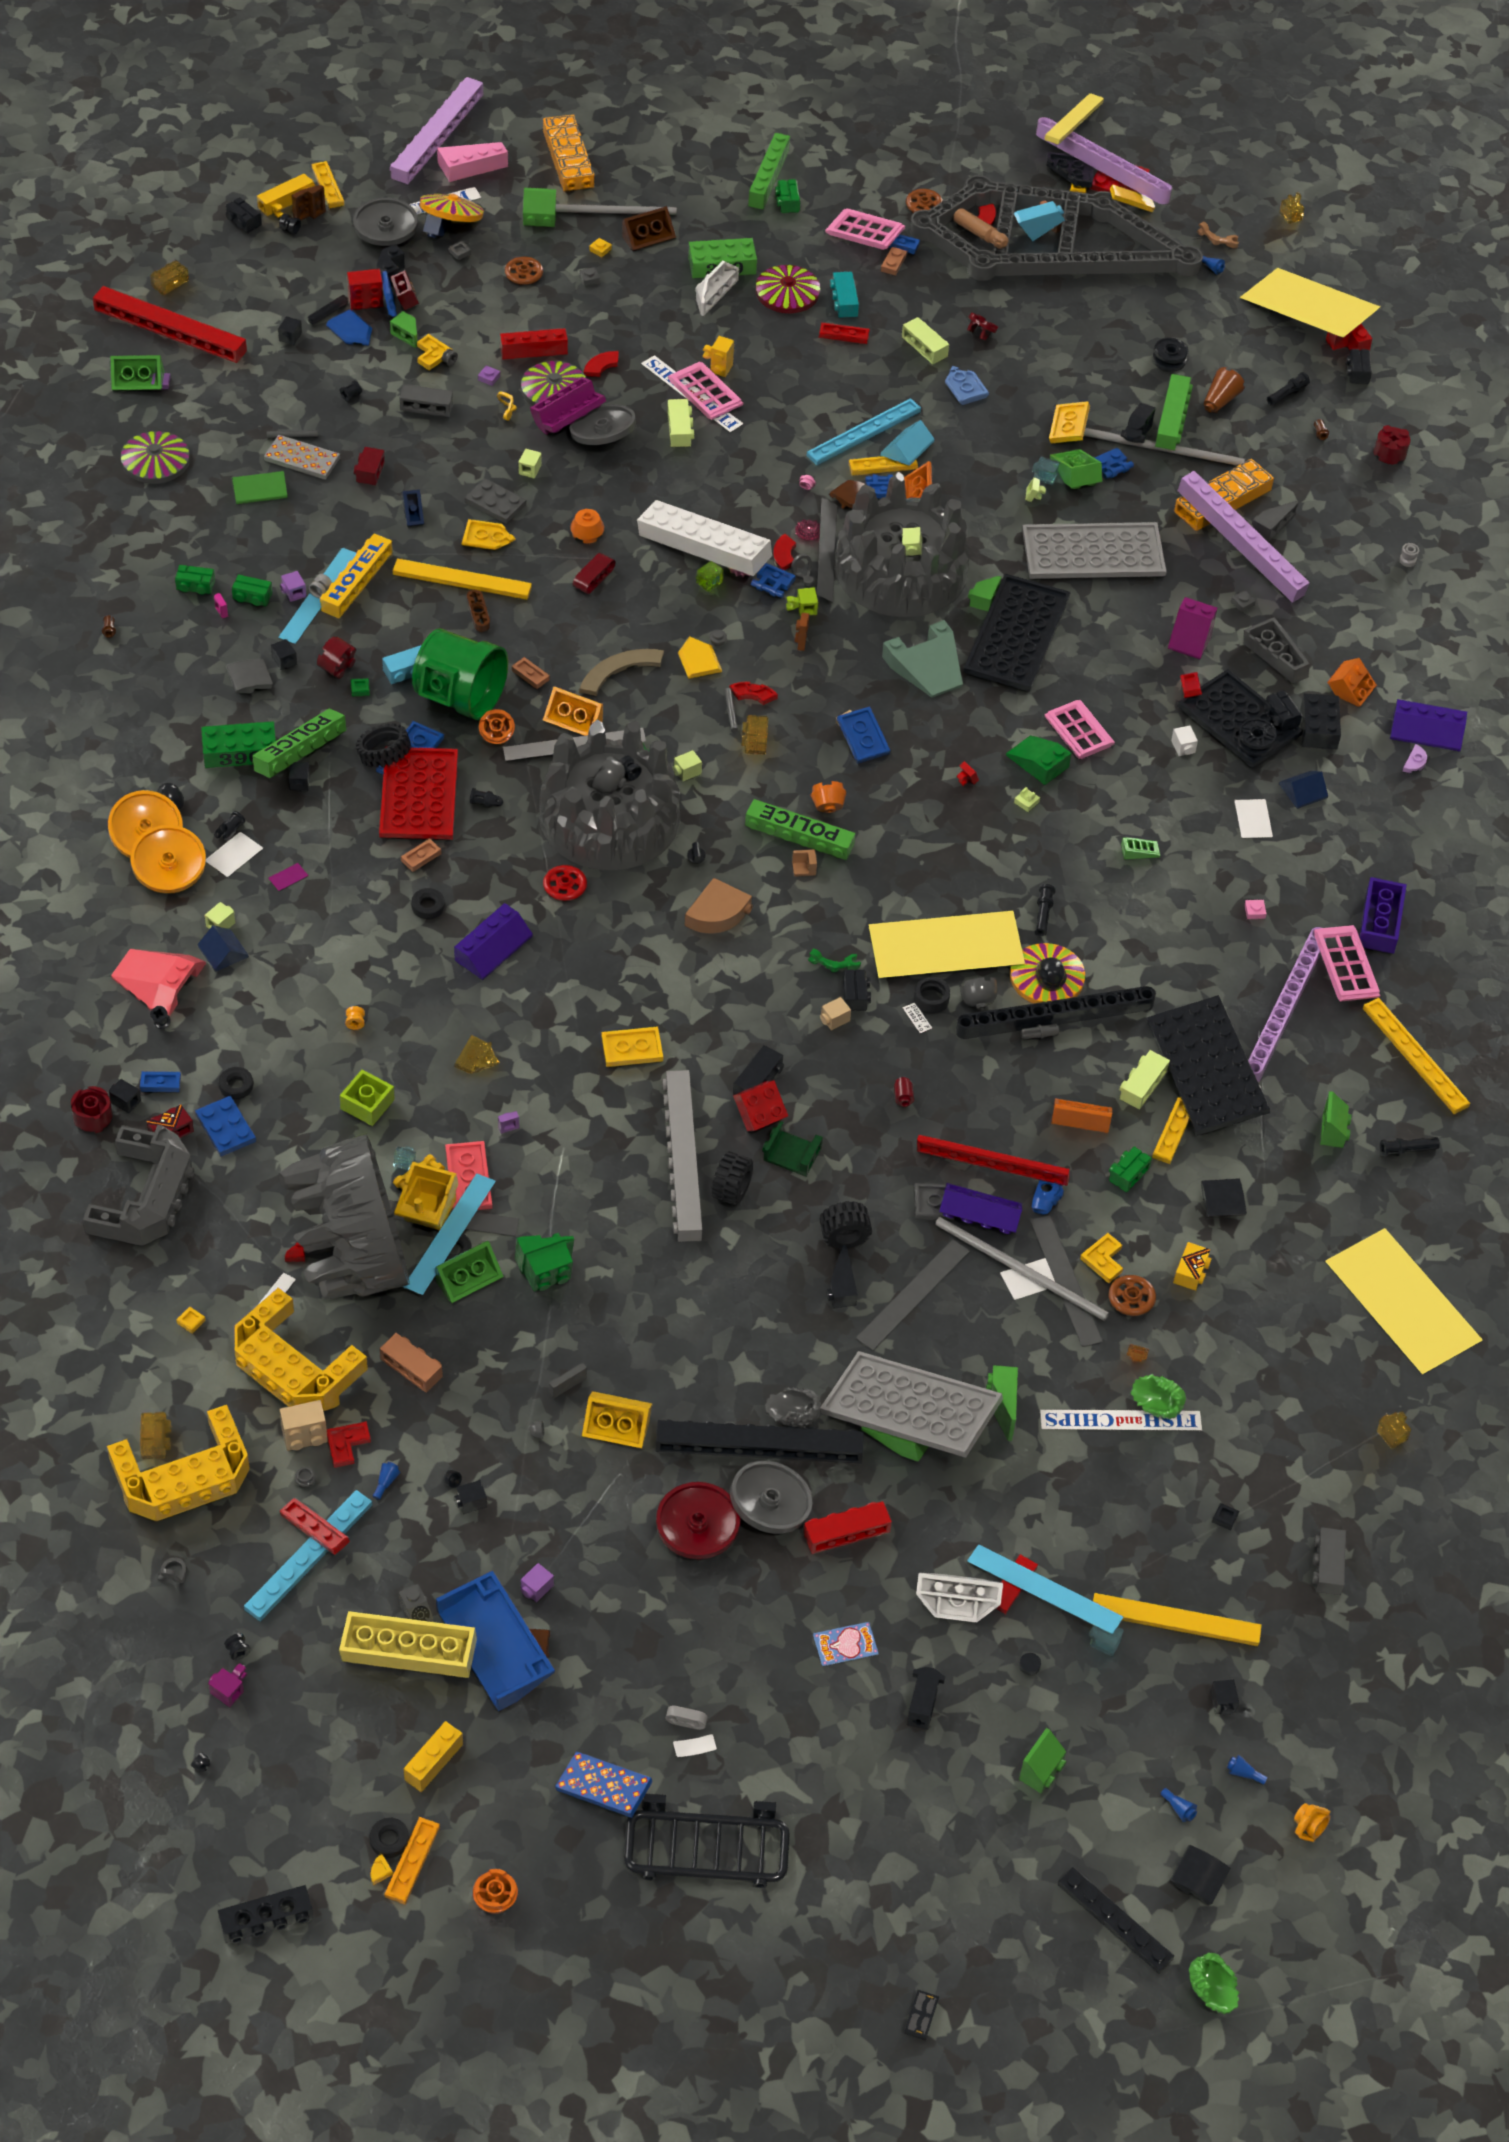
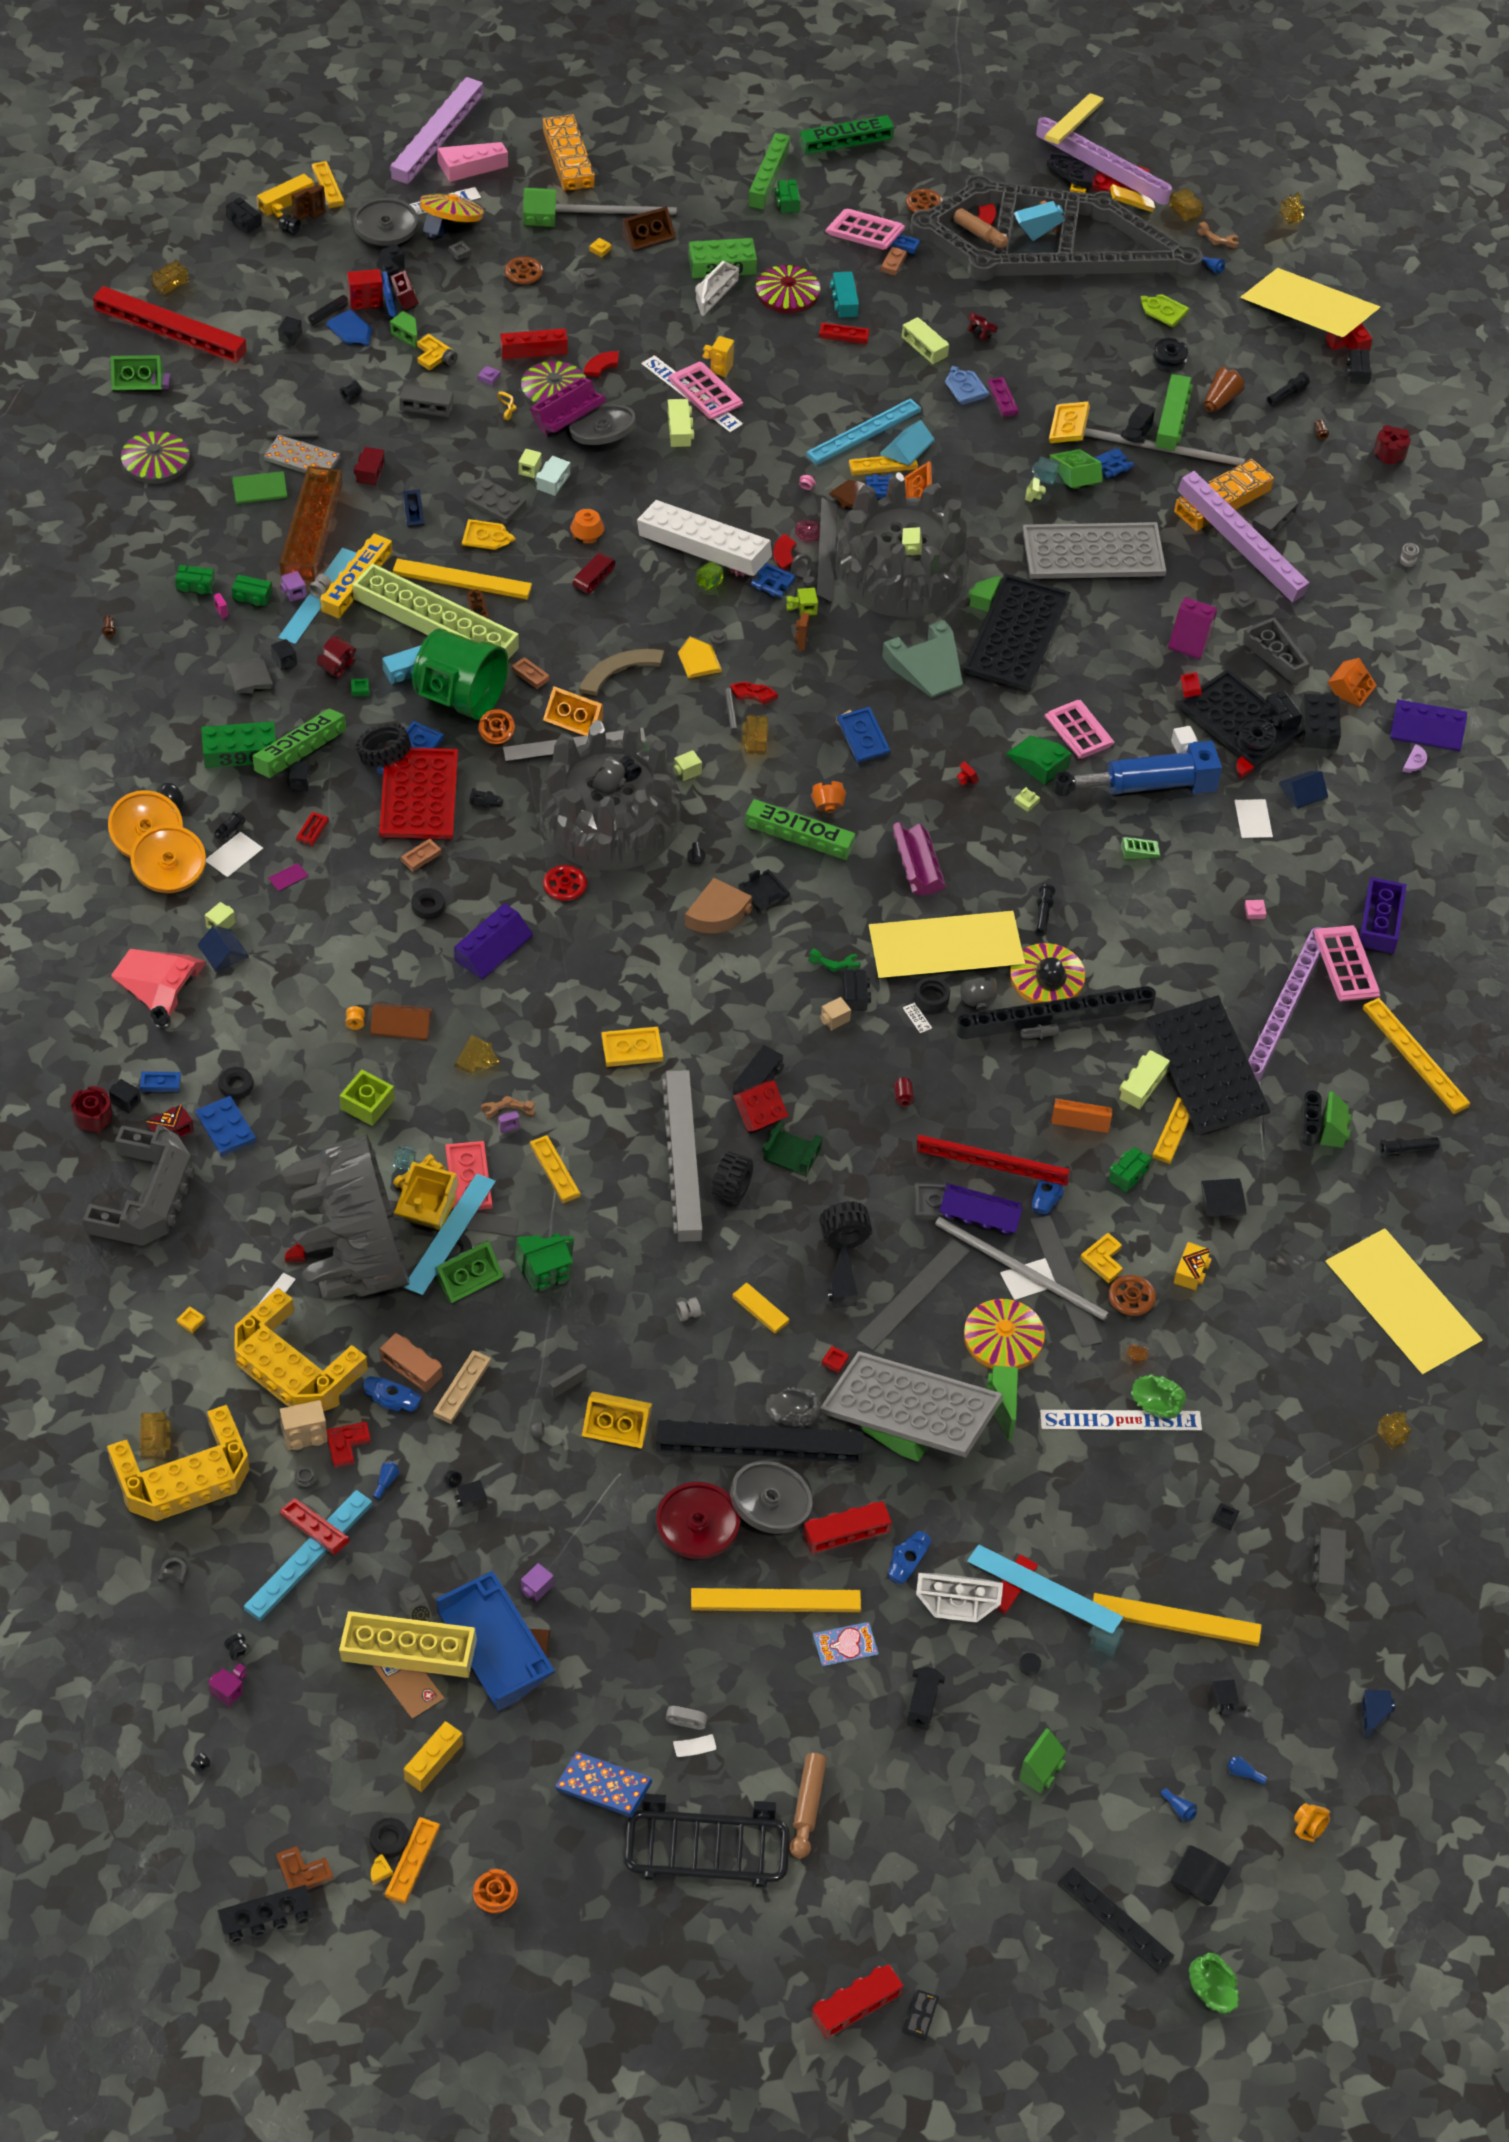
(298, 1874): none -> dark orange plate
(300, 837): none -> red tile
(311, 522): none -> clear orange brick
(401, 1021): none -> dark orange slope
(405, 1398): none -> blue piece
(411, 1688): none -> medium nougat sticker
(427, 610): none -> yellowish green brick
(462, 1387): none -> tan plate
(527, 1107): none -> medium nougat piece
(553, 475): none -> light aqua brick
(555, 1169): none -> yellow tile
(688, 1309): none -> light grey wheel
(761, 1308): none -> yellow tile
(764, 889): none -> black piece
(775, 1600): none -> yellow tile
(804, 862): medium nougat panel -> none
(808, 1803): none -> medium nougat piece
(835, 1359): none -> red plate
(846, 135): none -> green brick
(856, 2001): none -> red brick
(900, 1567): none -> blue piece
(919, 859): none -> magenta brick
(1002, 396): none -> magenta tile
(1004, 1334): none -> dish
(1164, 309): none -> lime tile
(1186, 204): none -> clear yellow brick
(1195, 768): none -> blue piece
(1243, 767): none -> red tile
(1311, 1118): none -> black beam
(1376, 1710): none -> dark blue slope

